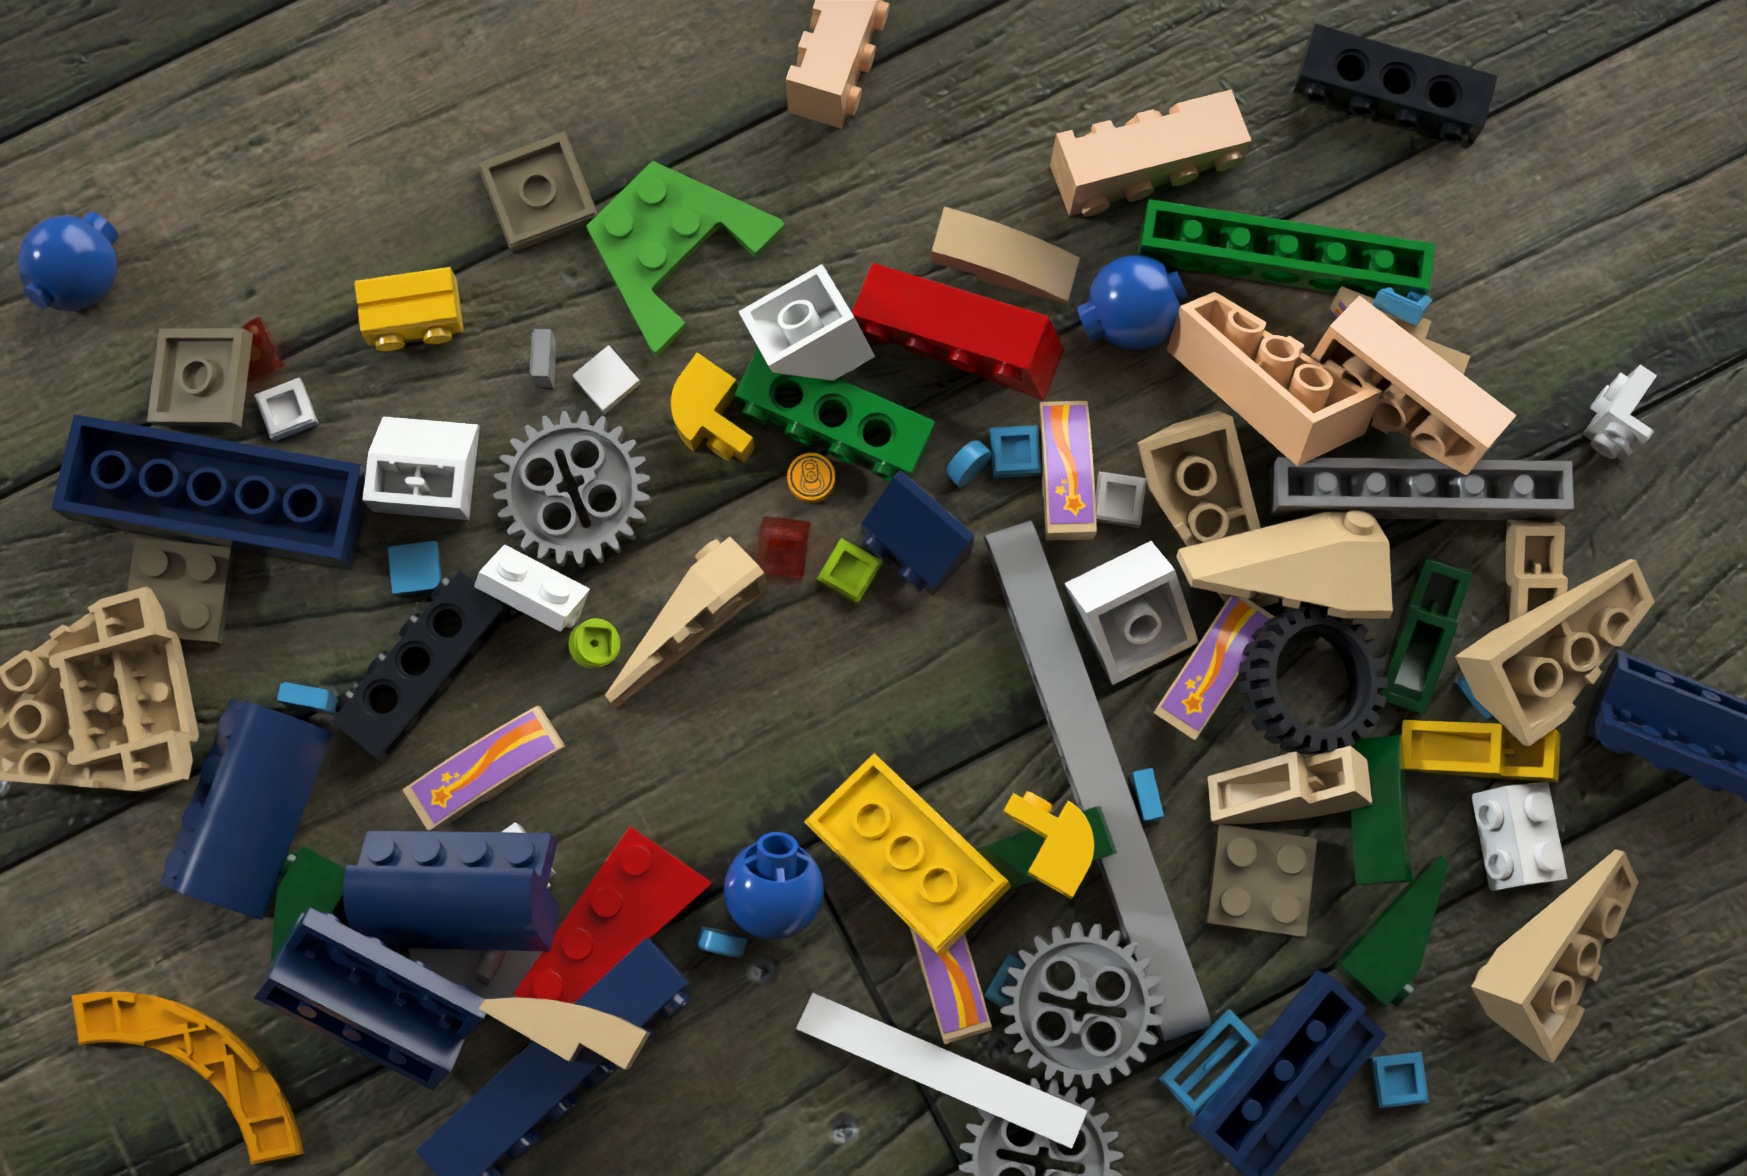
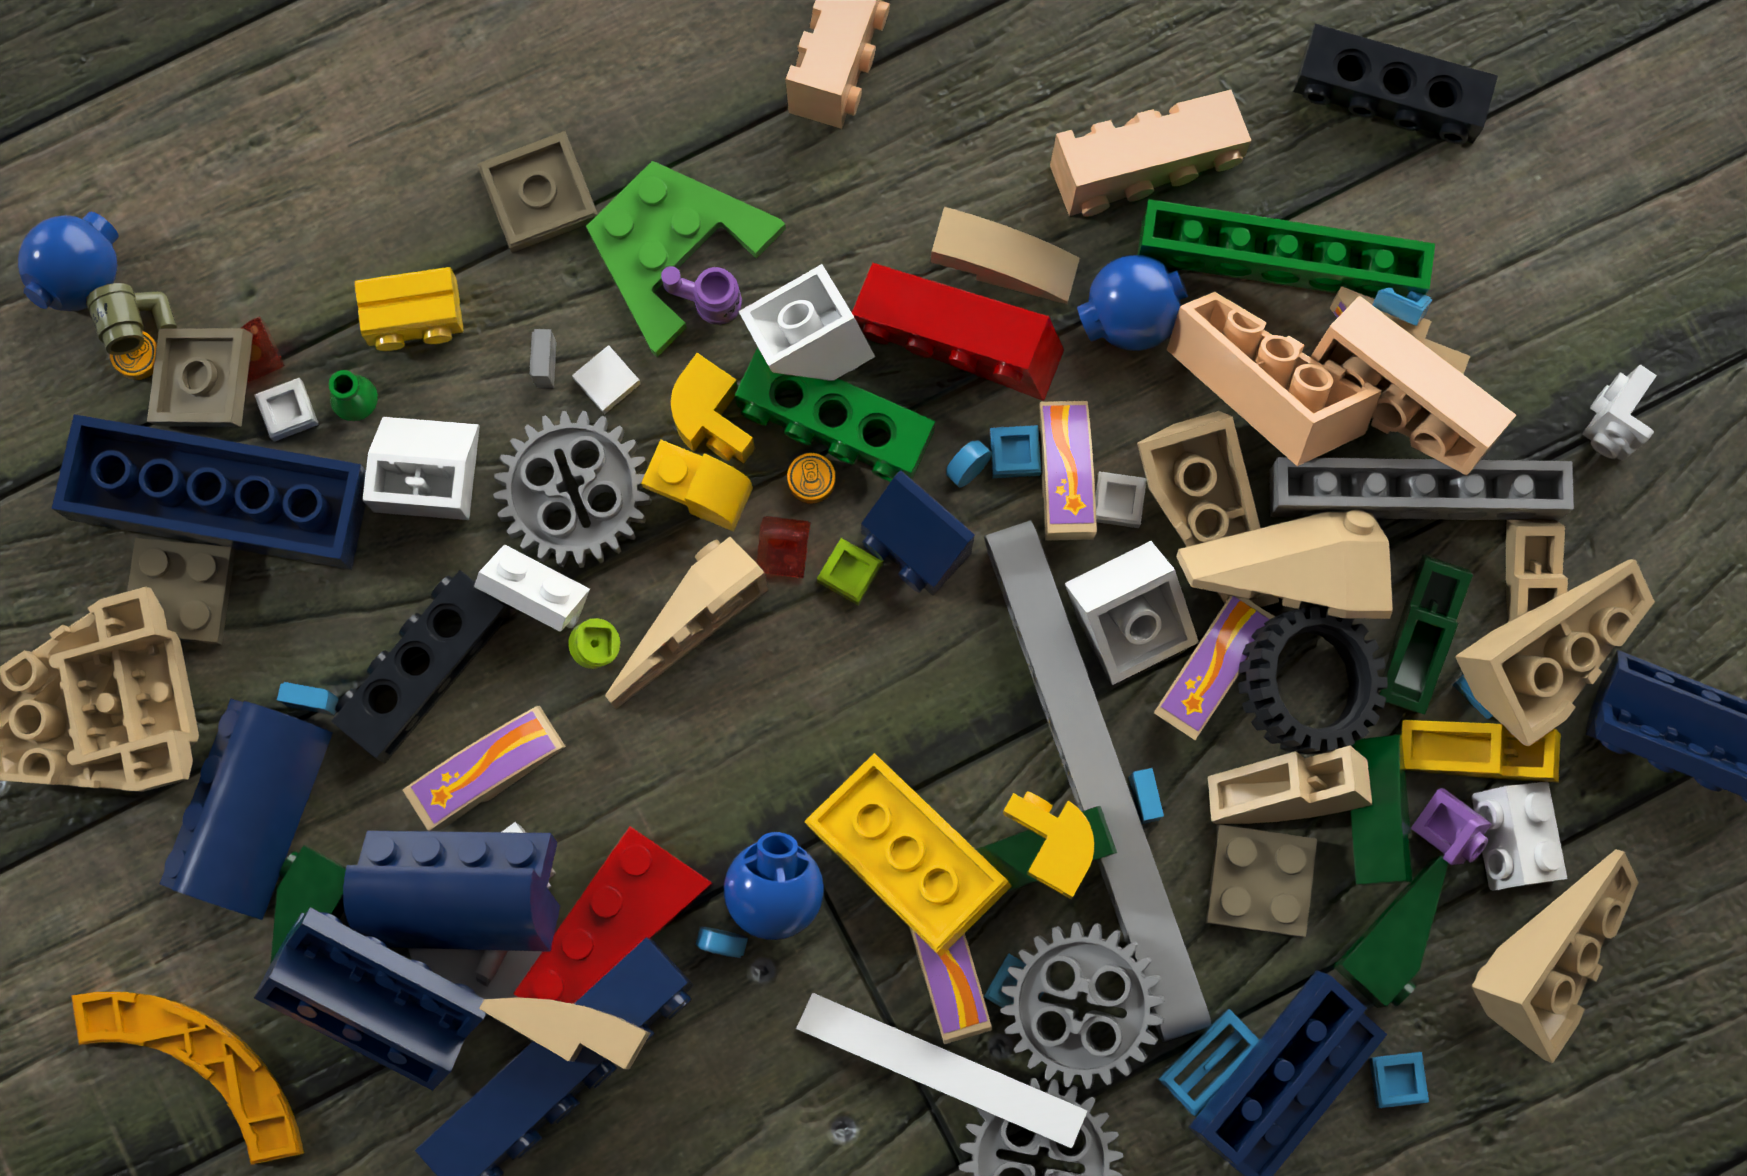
(118, 319): none -> olive piece
(139, 363): none -> light orange tile
(356, 403): none -> green cone
(414, 568): dark azure tile -> none
(702, 483): none -> yellow brick
(713, 292): none -> medium lavender piece
(1452, 828): none -> medium lavender bracket

